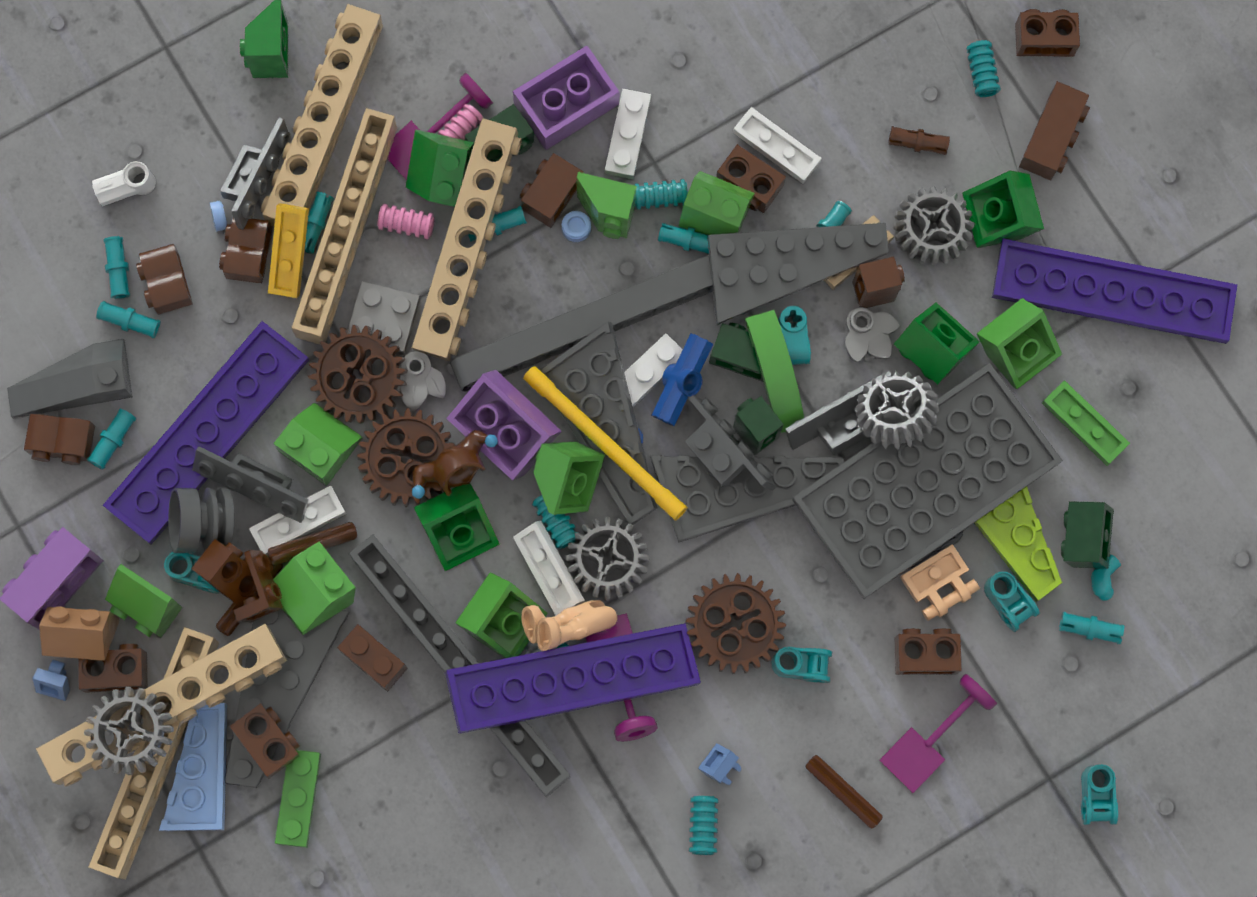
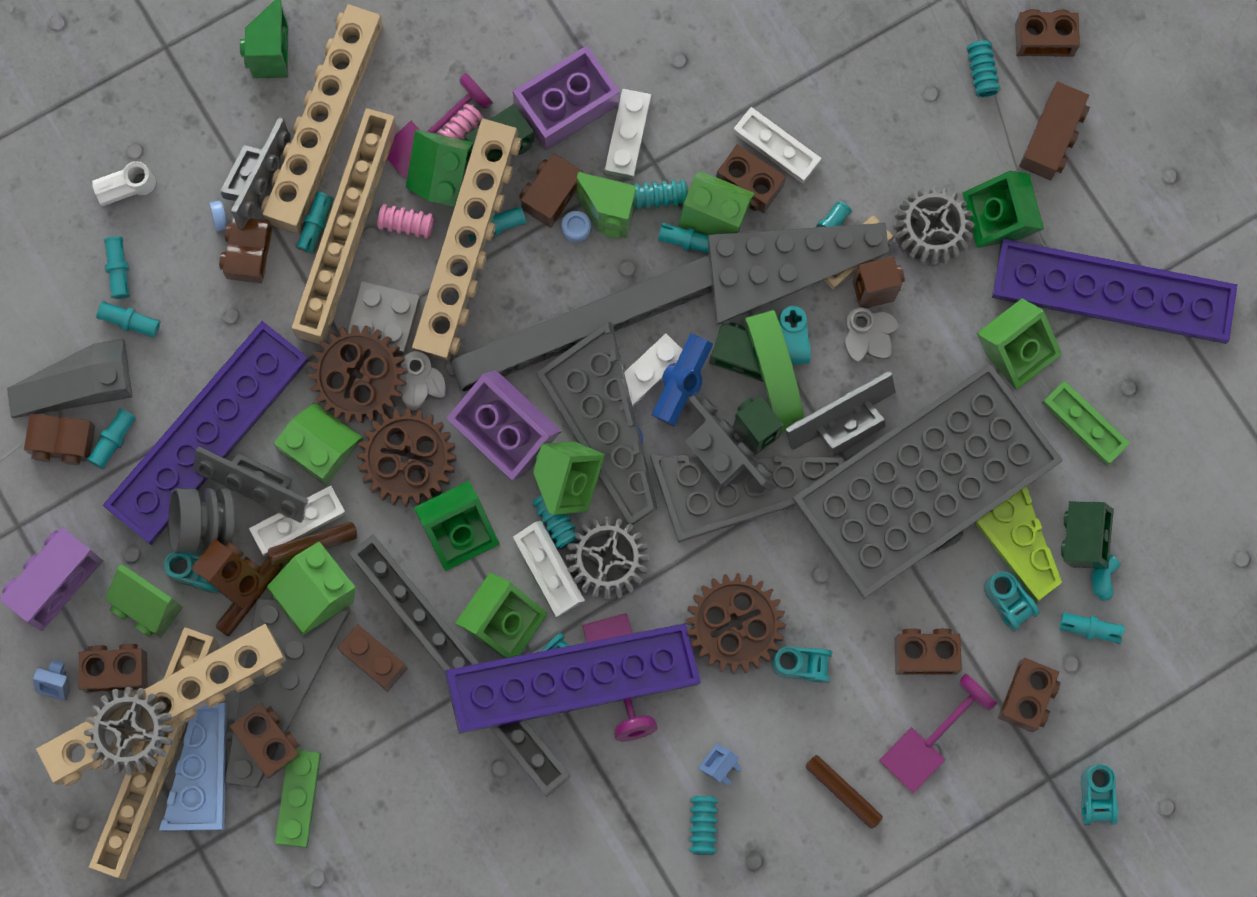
(77, 633): medium nougat slope -> none
(164, 279): reddish brown brick -> none
(269, 593): reddish brown bracket -> none
(288, 250): yellow plate -> none
(454, 465): reddish brown piece -> none
(570, 624): light nougat piece -> none
(661, 495): yellow piece -> none
(893, 420): light grey gear -> none
(919, 140): reddish brown pin -> none
(936, 343): green slope -> none
(936, 573): light nougat plate -> none
(1022, 692): none -> reddish brown brick

